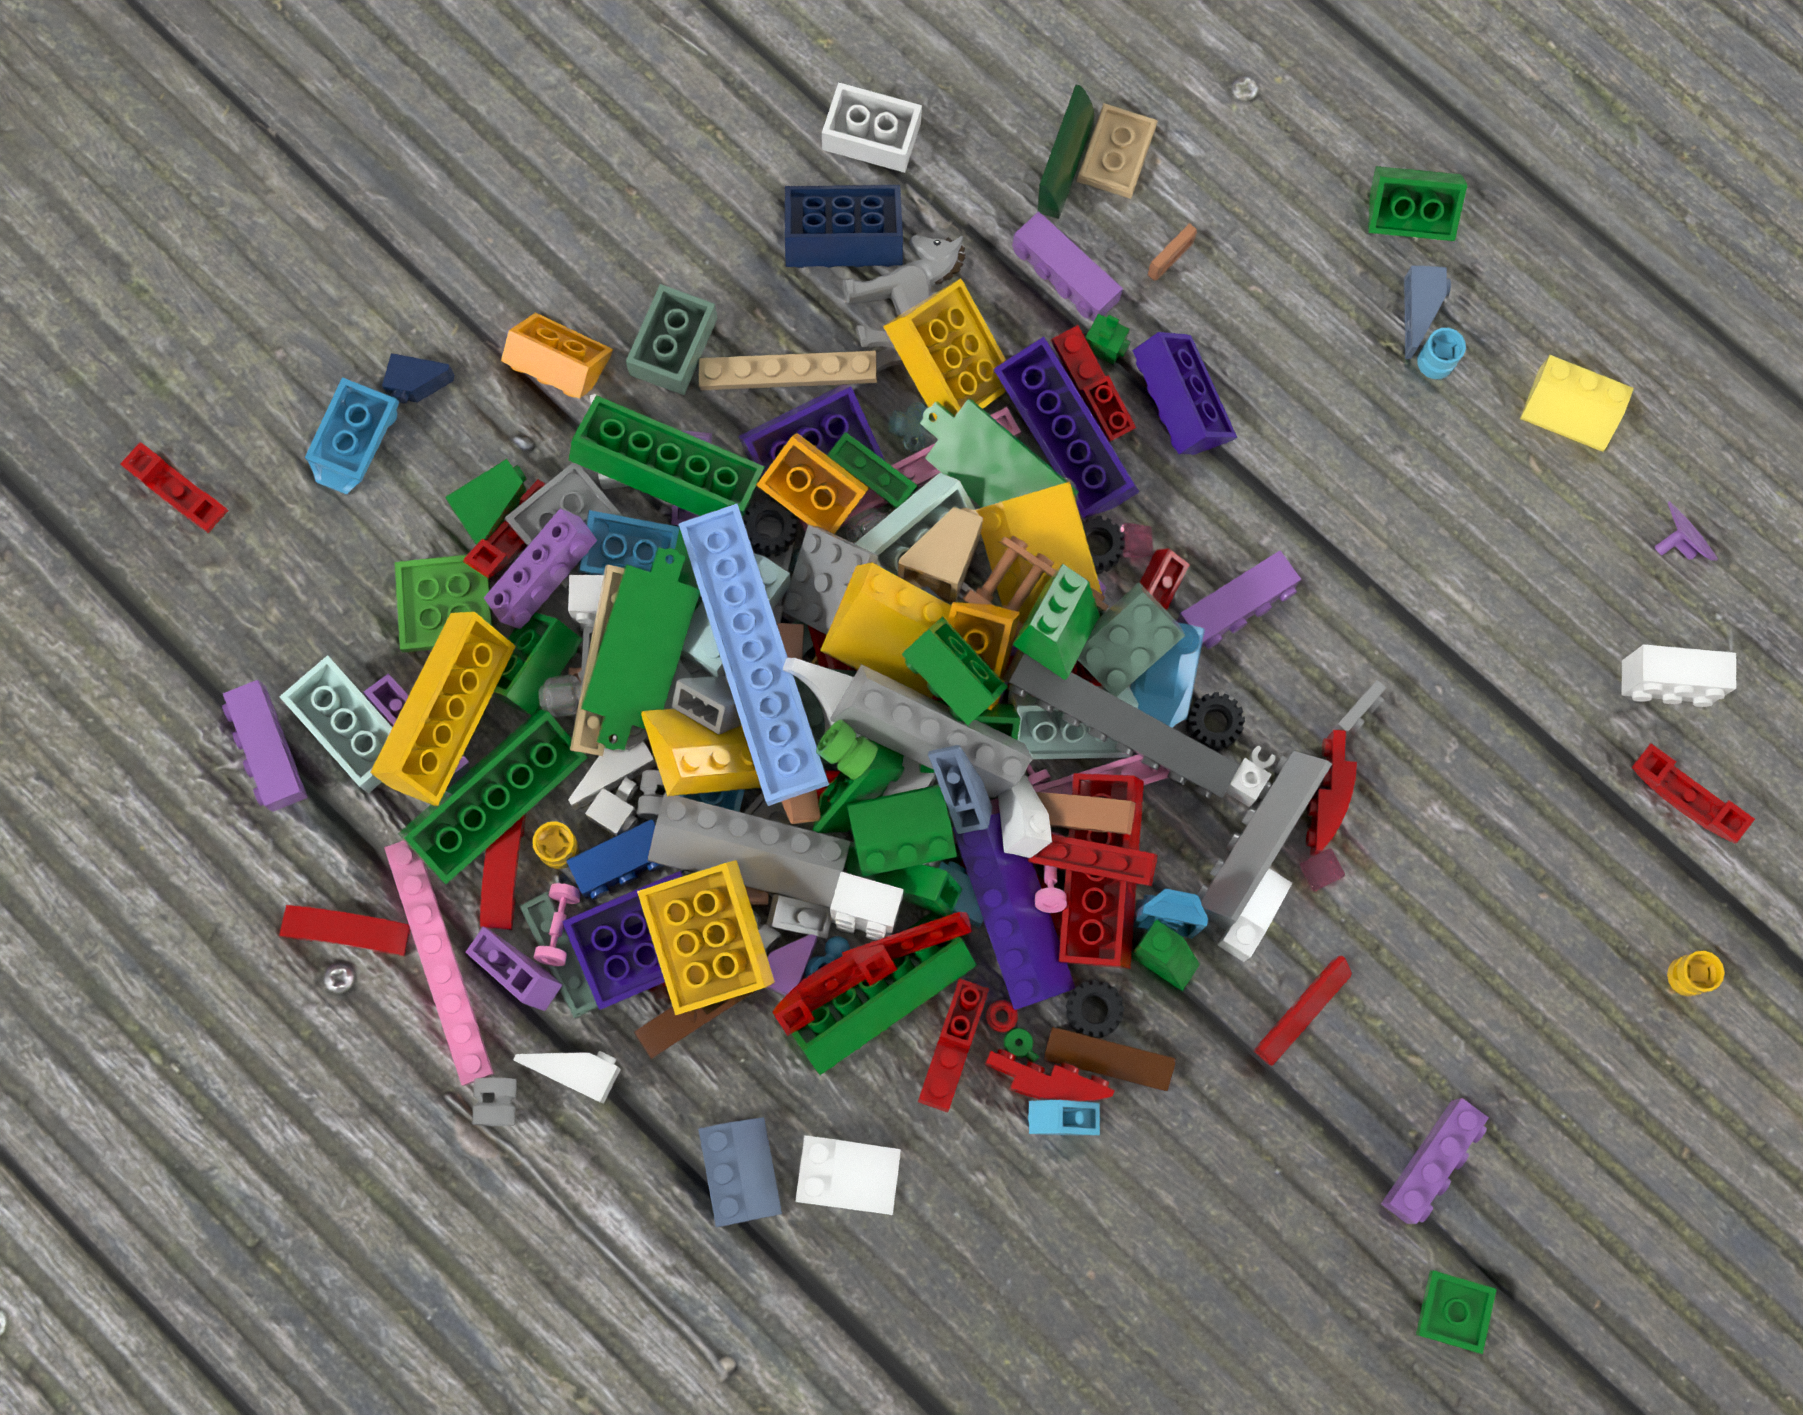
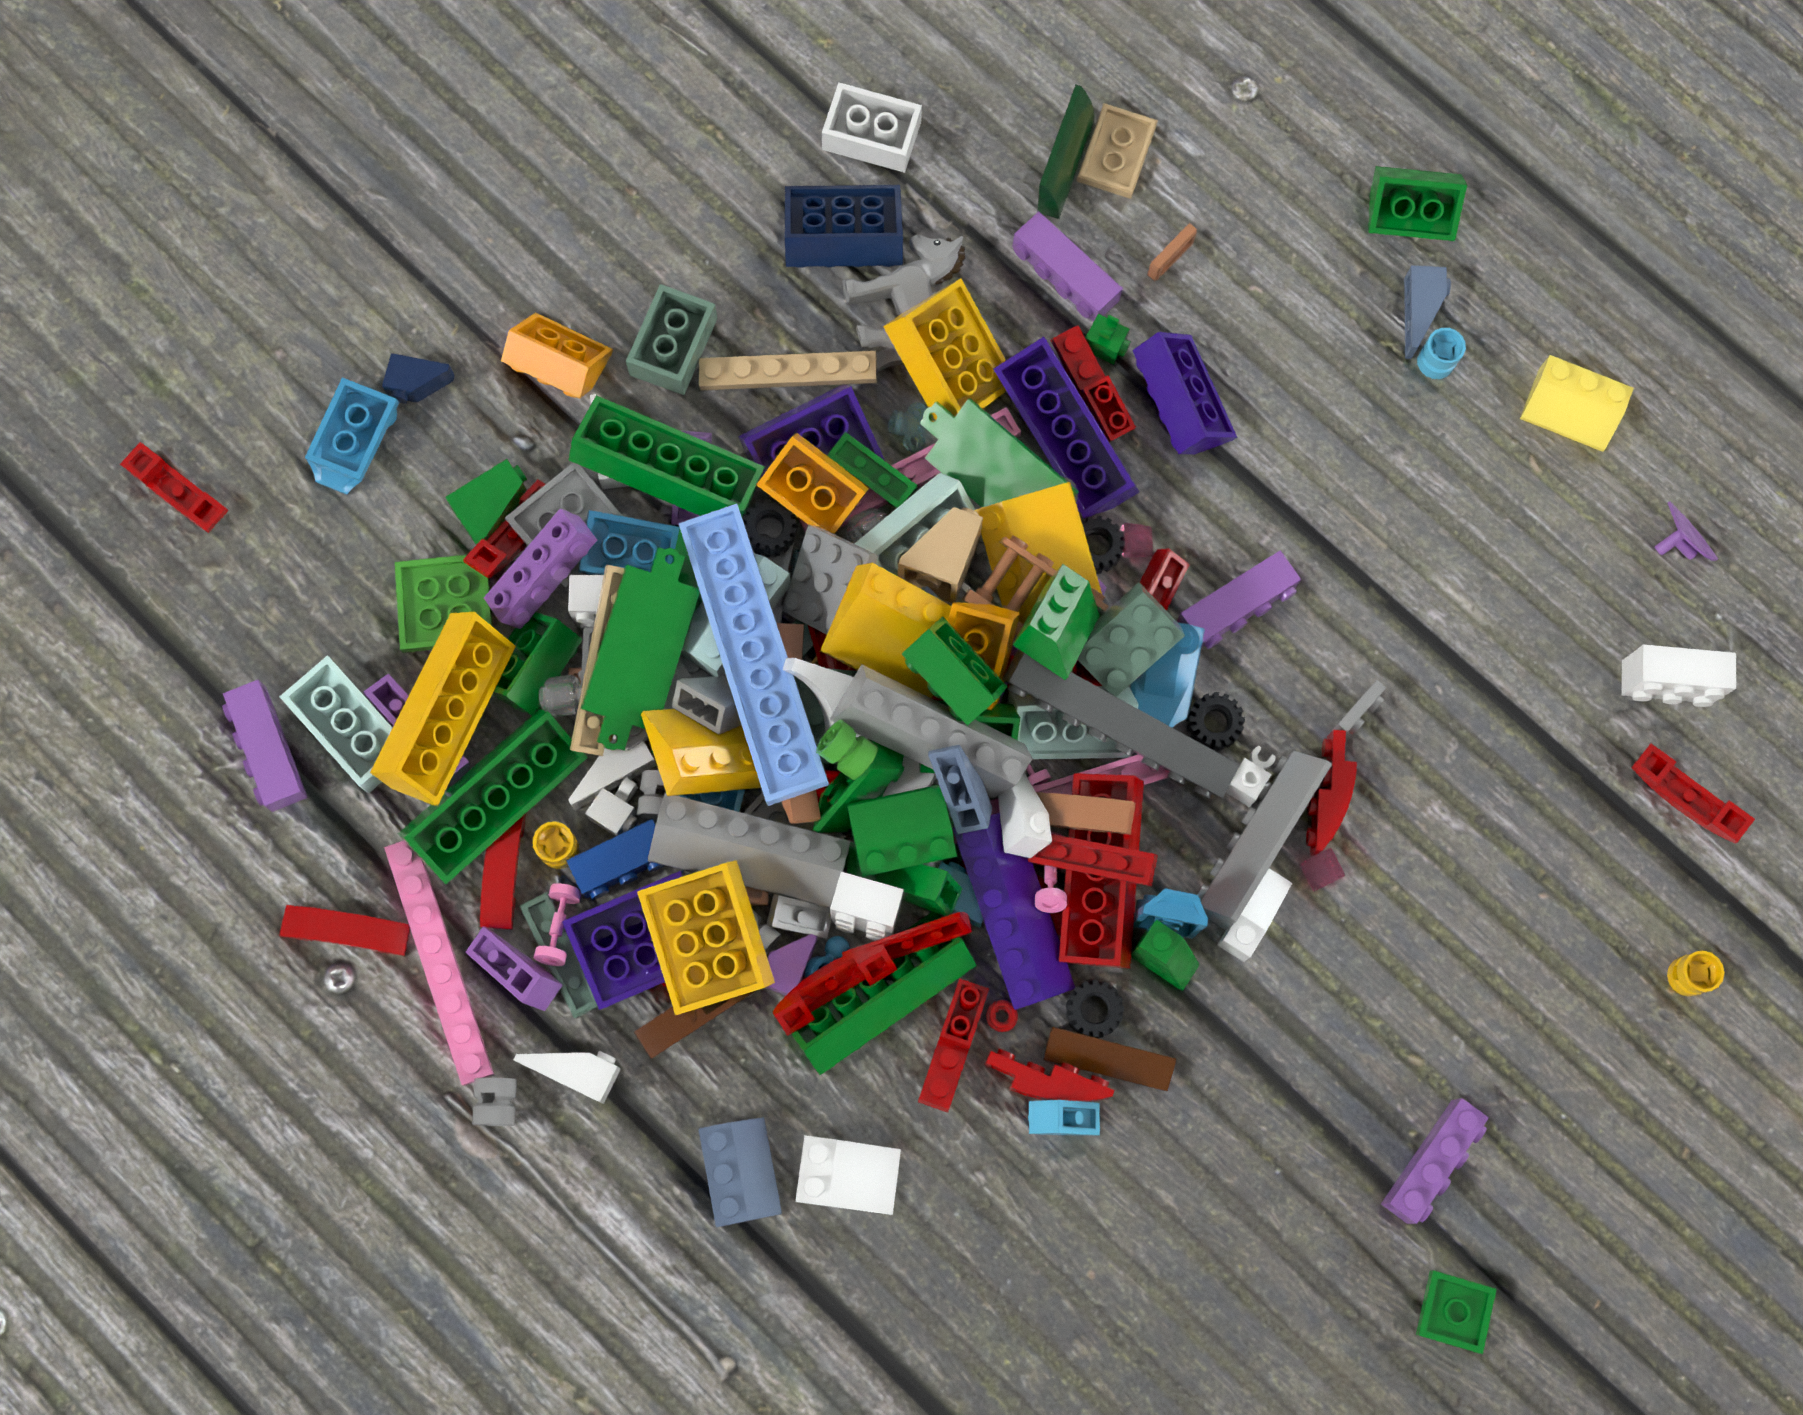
(1025, 1049): green piece -> none
(1304, 1010): red slope -> none

